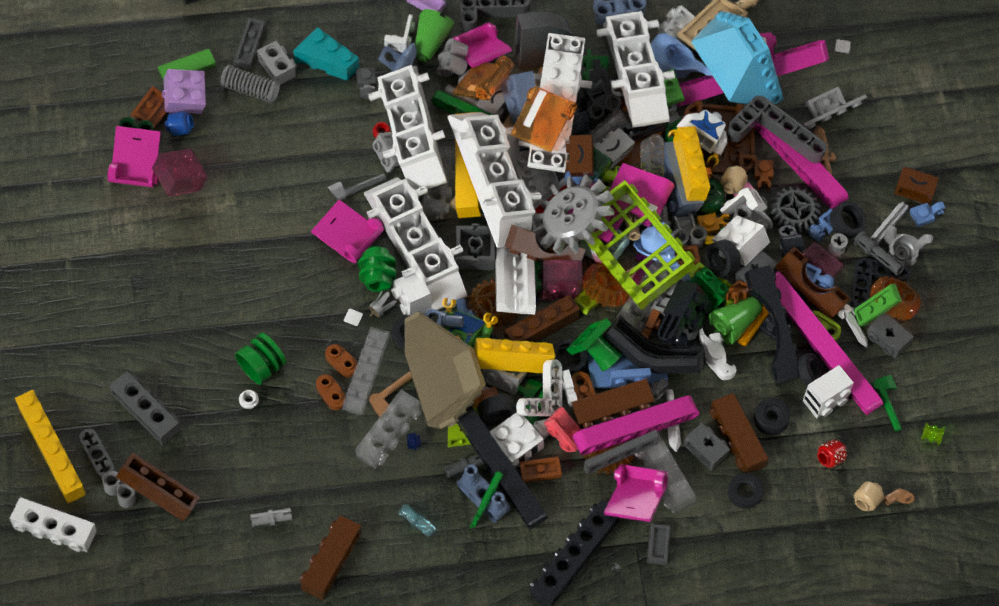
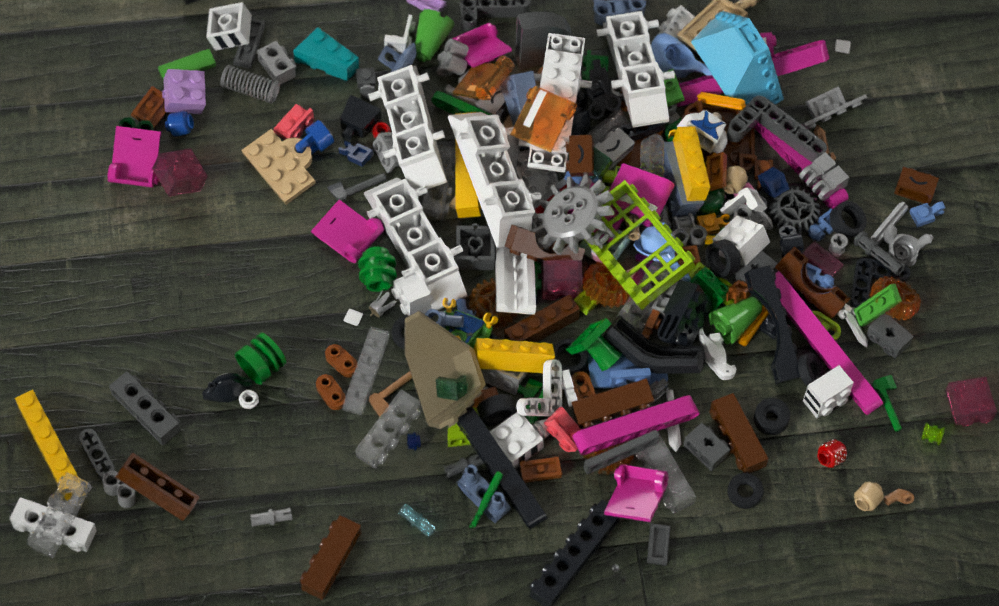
(61, 525): none -> clear brick
(226, 387): none -> black hat
(229, 26): none -> white brick
(285, 162): none -> tan plate
(294, 122): none -> coral bracket
(358, 118): none -> black torso
(359, 154): none -> dark blue plate
(451, 388): none -> clear green bracket
(596, 236): none -> light grey bush
(717, 170): none -> dark orange plate
(722, 101): none -> light orange axle
(773, 182): none -> dark blue brick
(832, 177): none -> light grey legs
(970, 401): none -> clear pink brick

